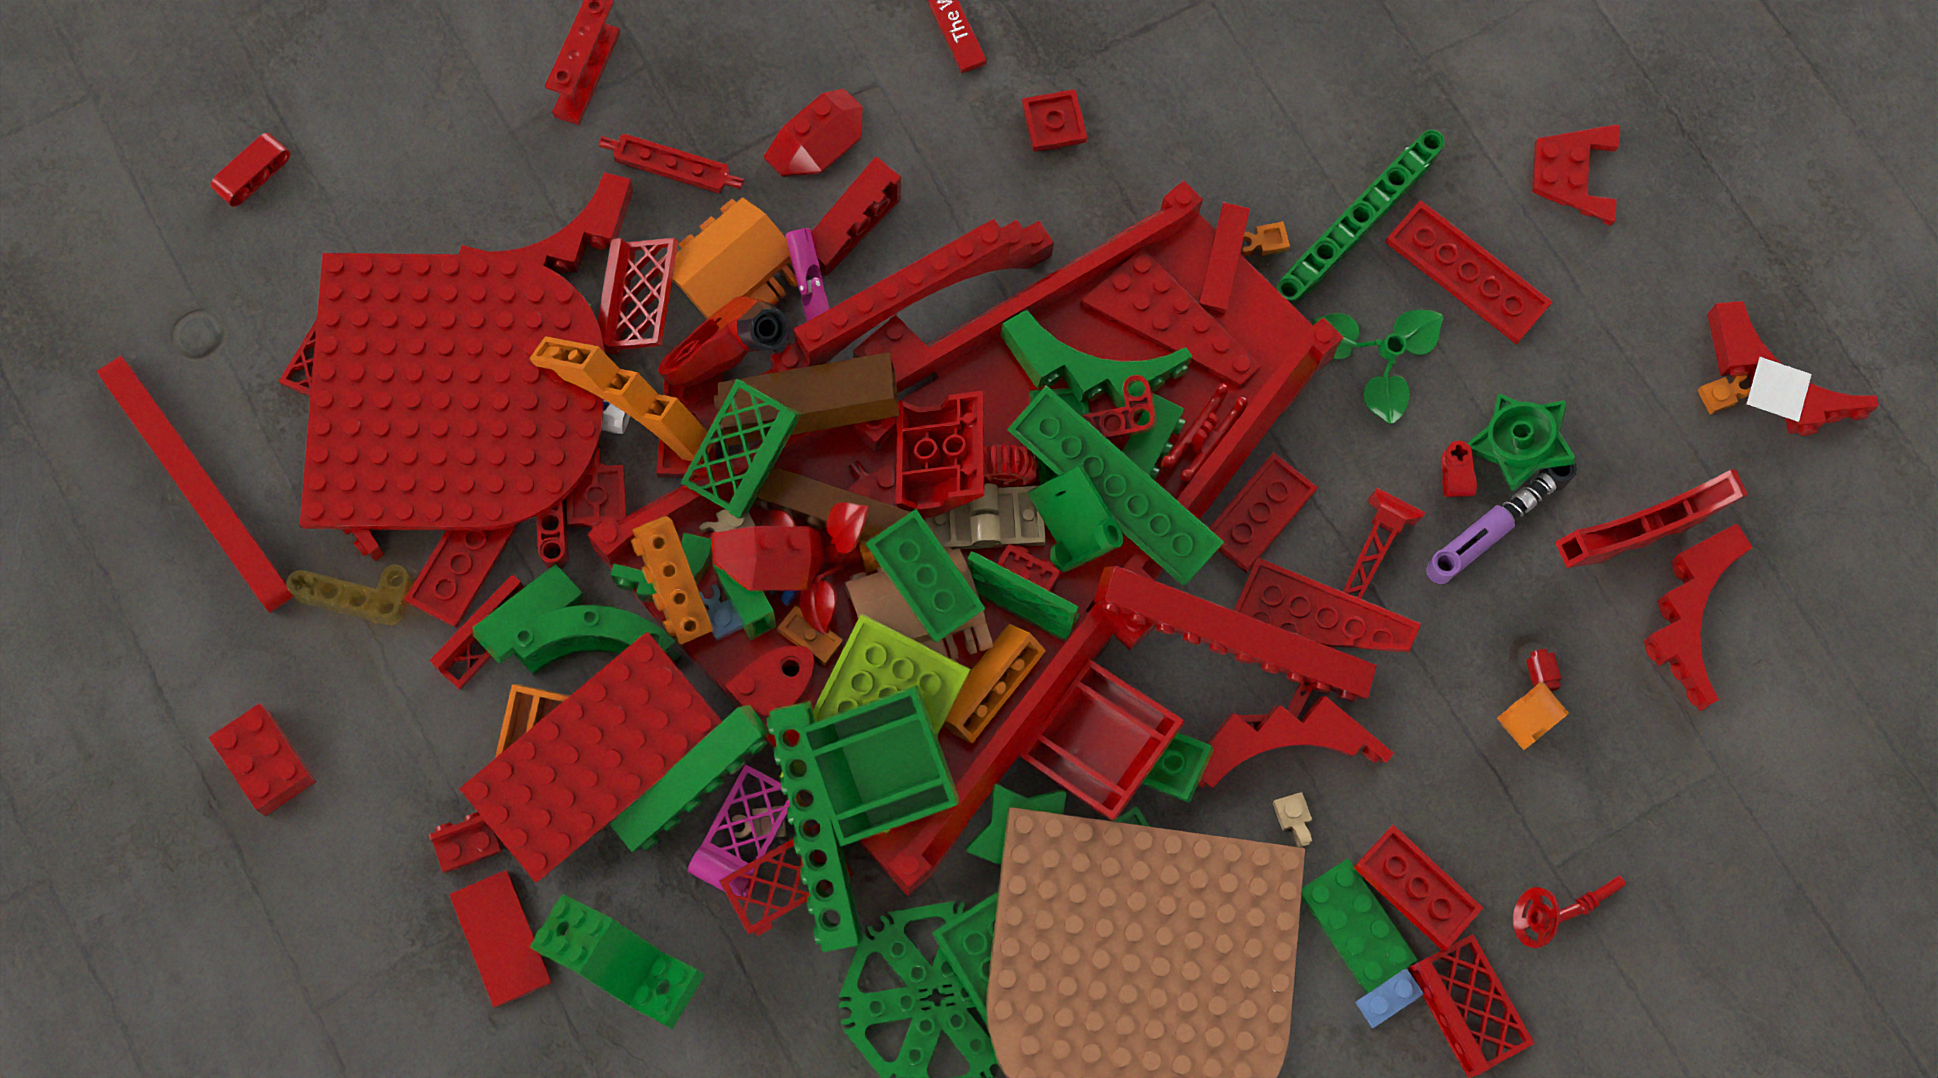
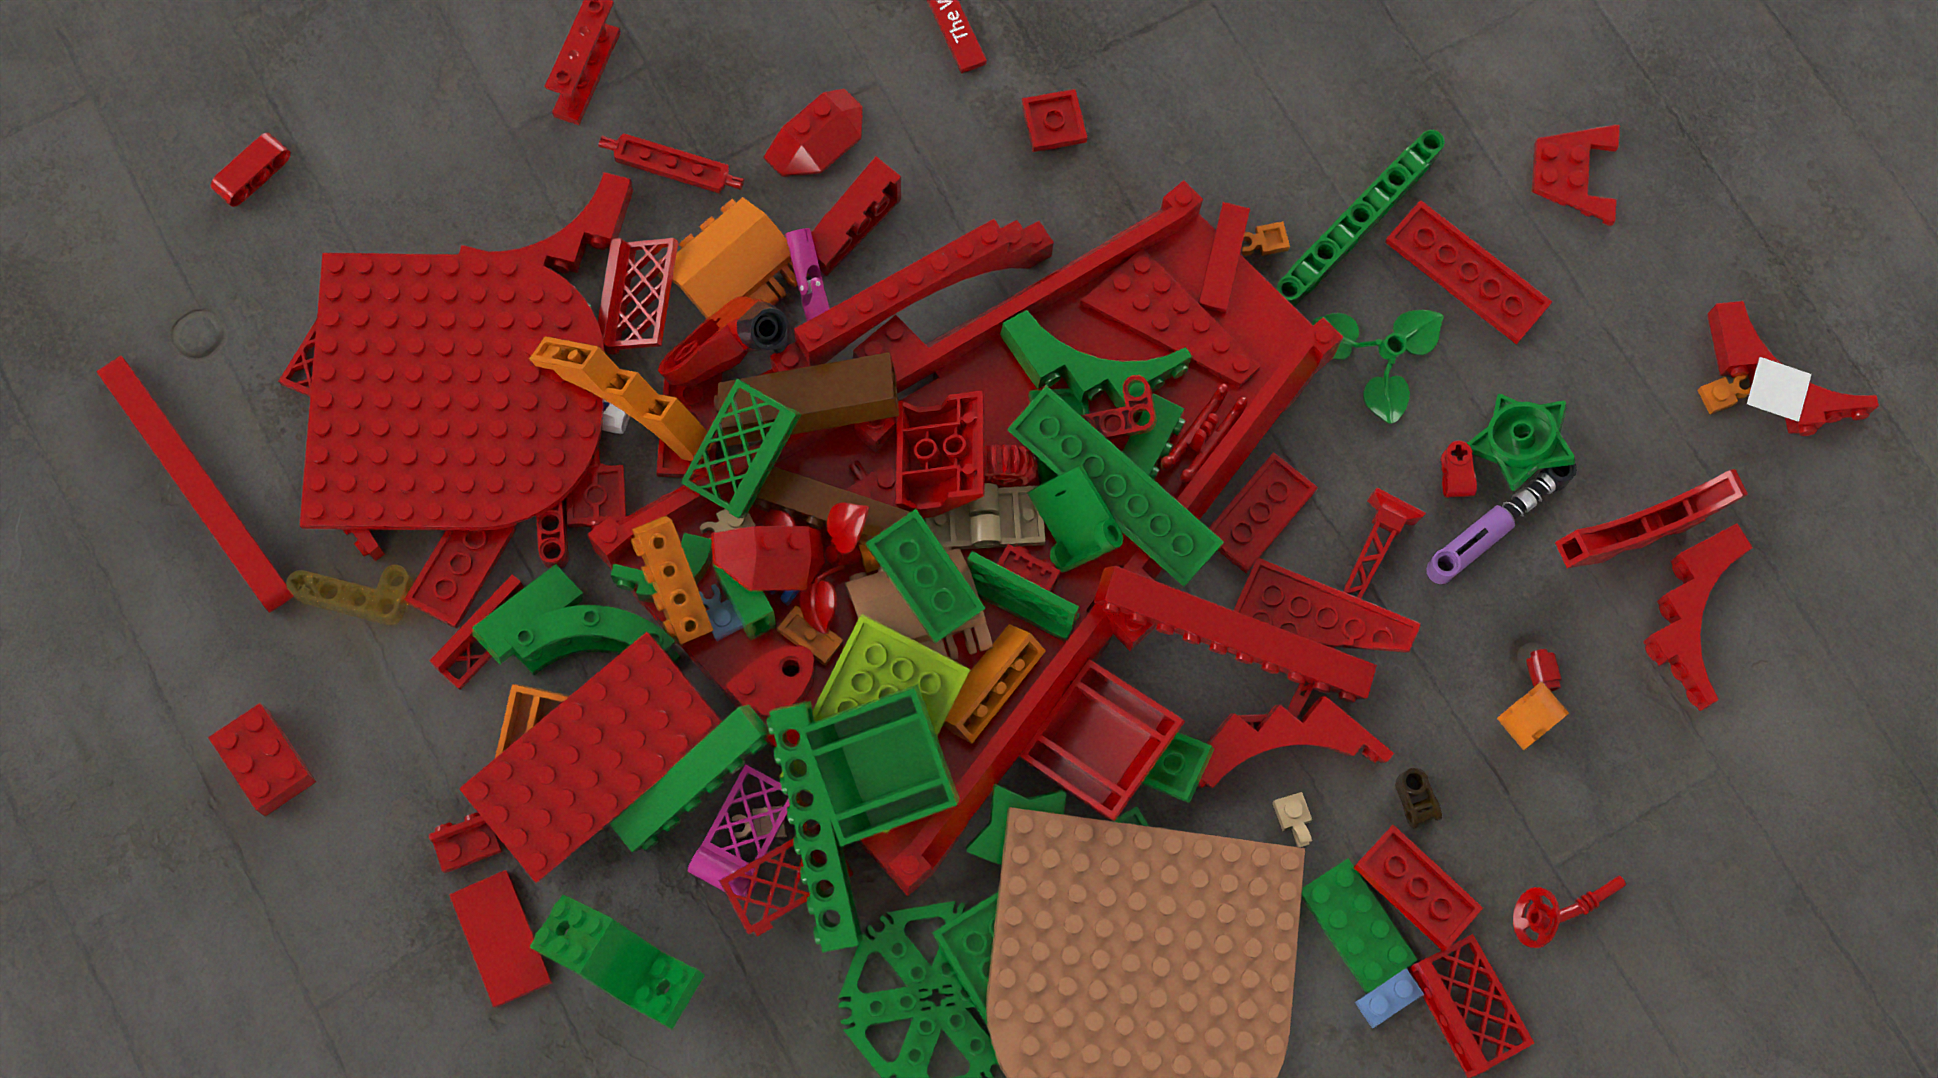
(1419, 799): none -> dark brown piece

